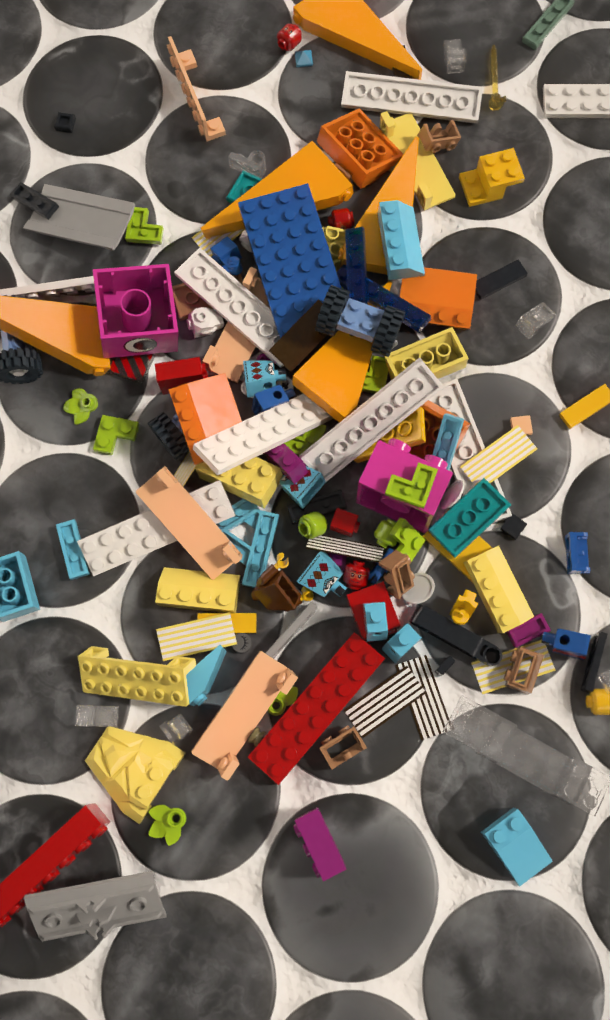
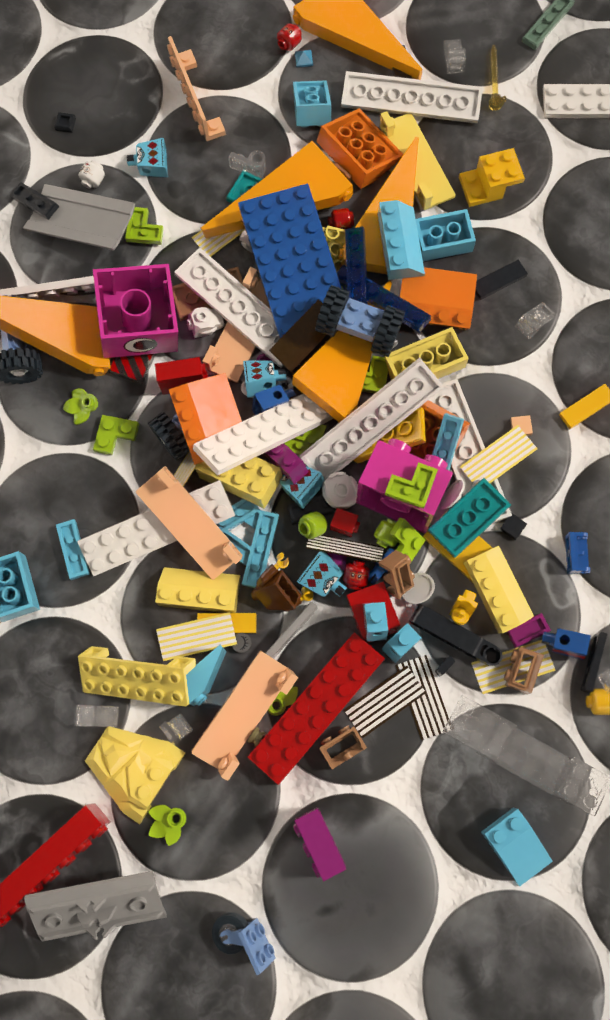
(91, 174): none -> white head
(150, 158): none -> medium azure torso
(228, 256): blue brick -> none
(233, 934): none -> medium blue plate
(312, 103): none -> medium azure slope
(340, 490): none -> white tile
(438, 138): medium nougat window -> none
(445, 235): none -> medium azure brick

